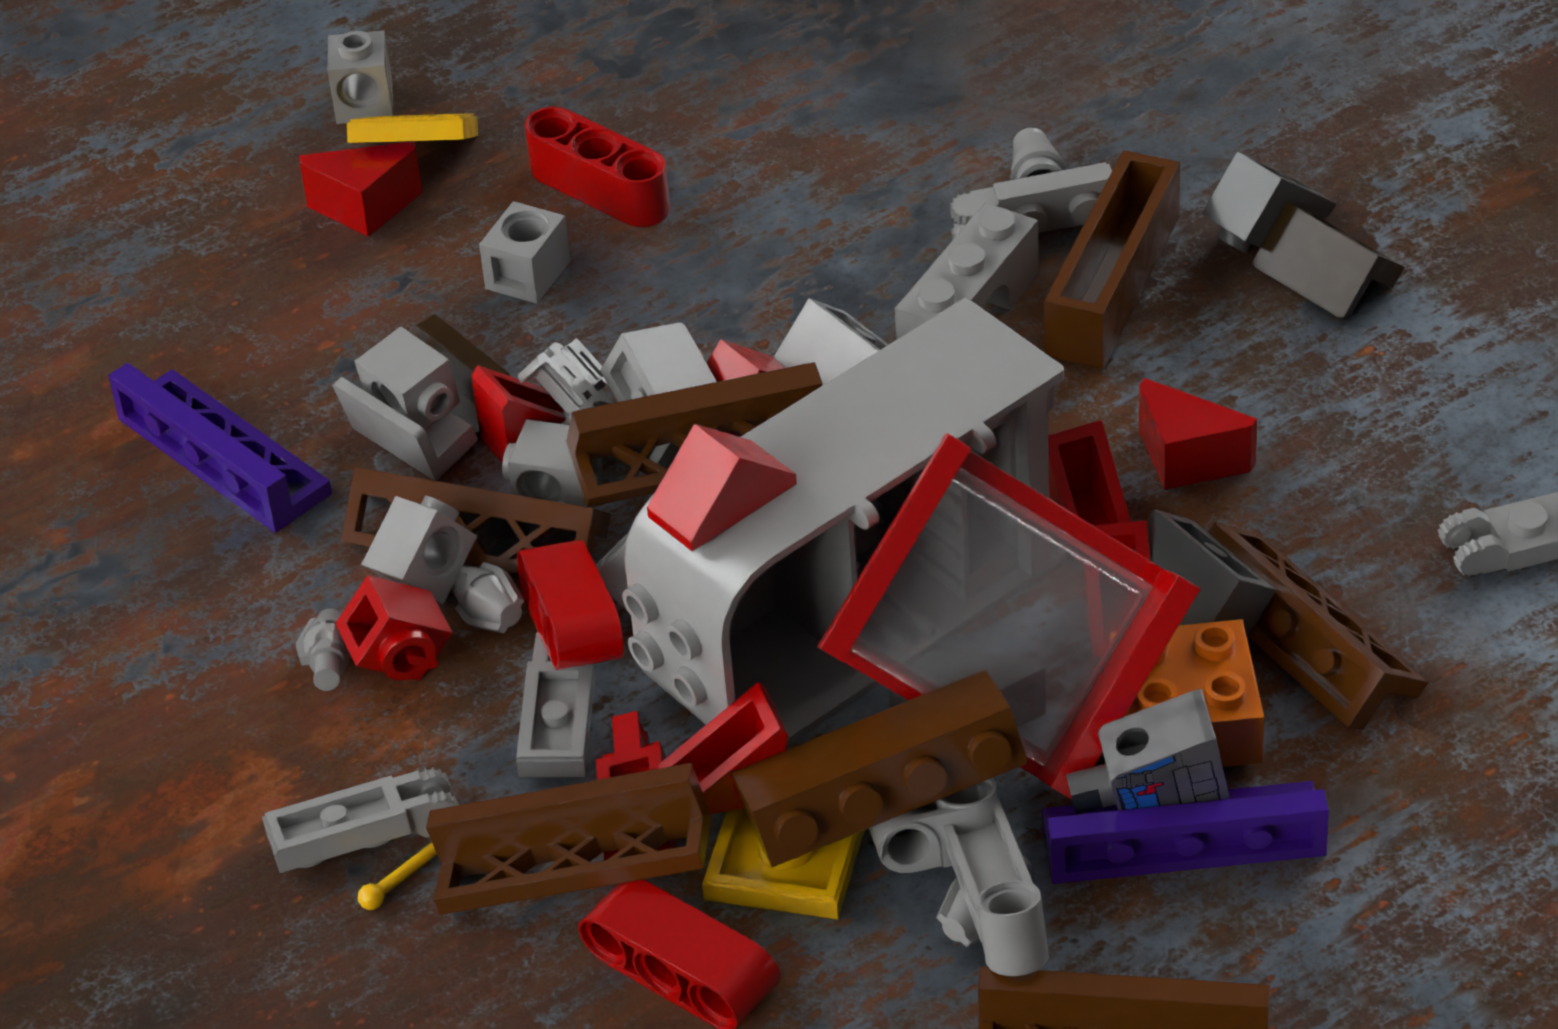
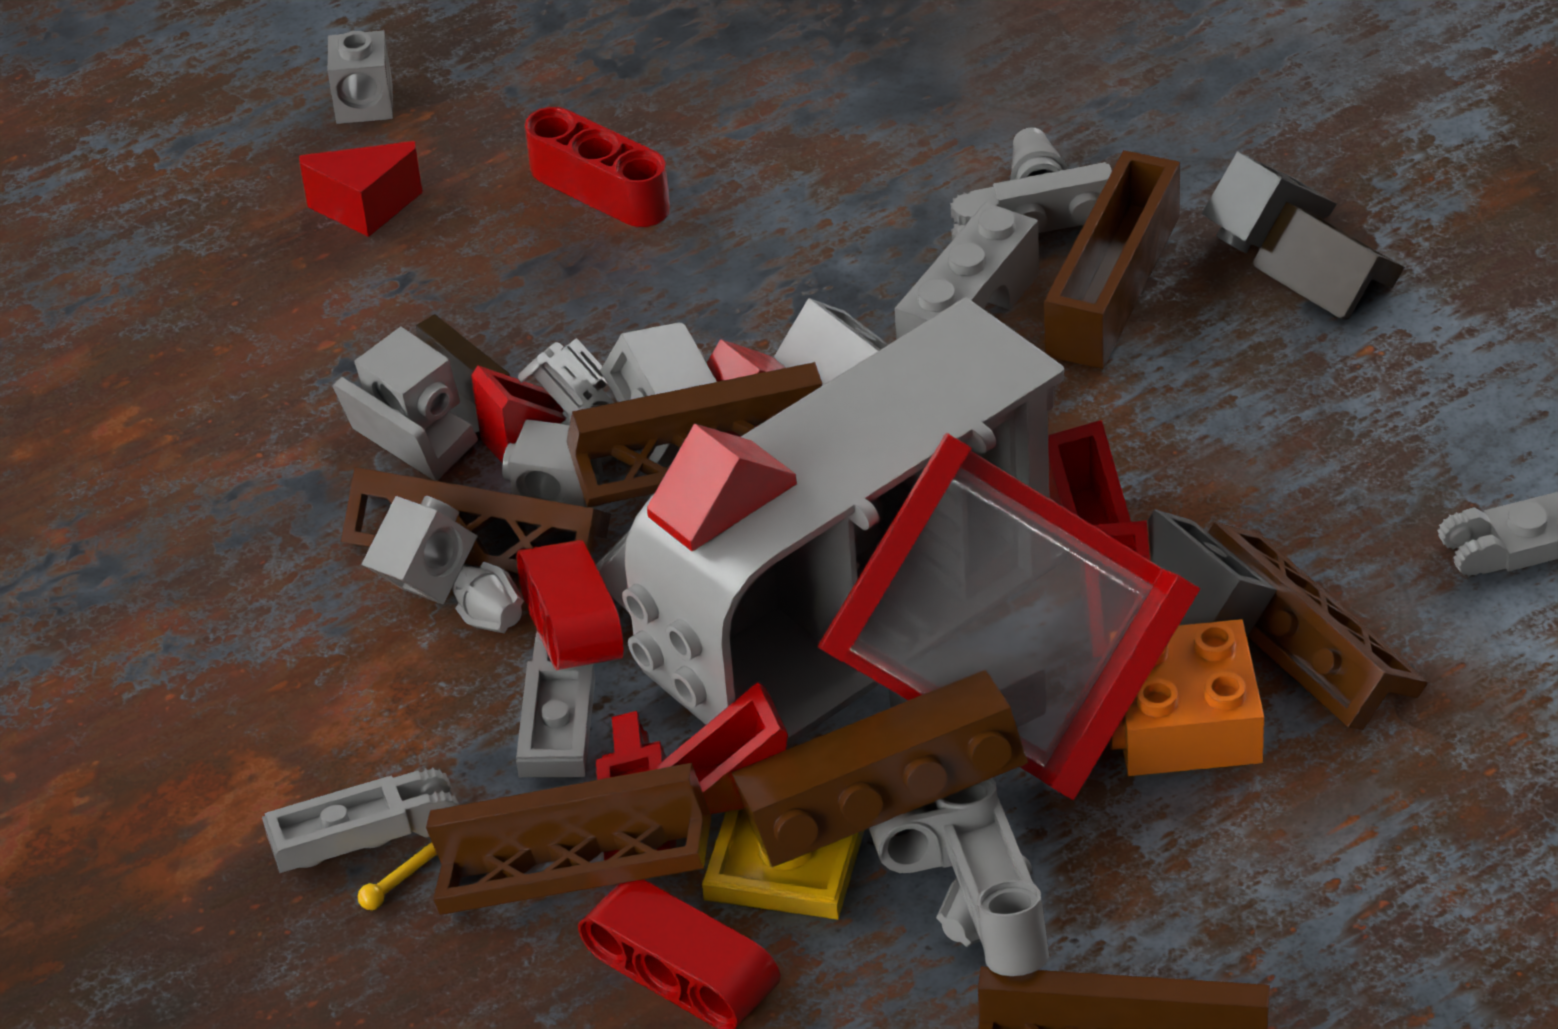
(218, 457): dark purple fence -> none
(323, 649): light grey piece -> none
(393, 629): red brick -> none
(412, 128): yellow tile -> none
(525, 252): light grey brick -> none
(1154, 759): flat silver torso -> none
(1193, 437): red slope -> none
(1246, 829): dark purple fence -> none

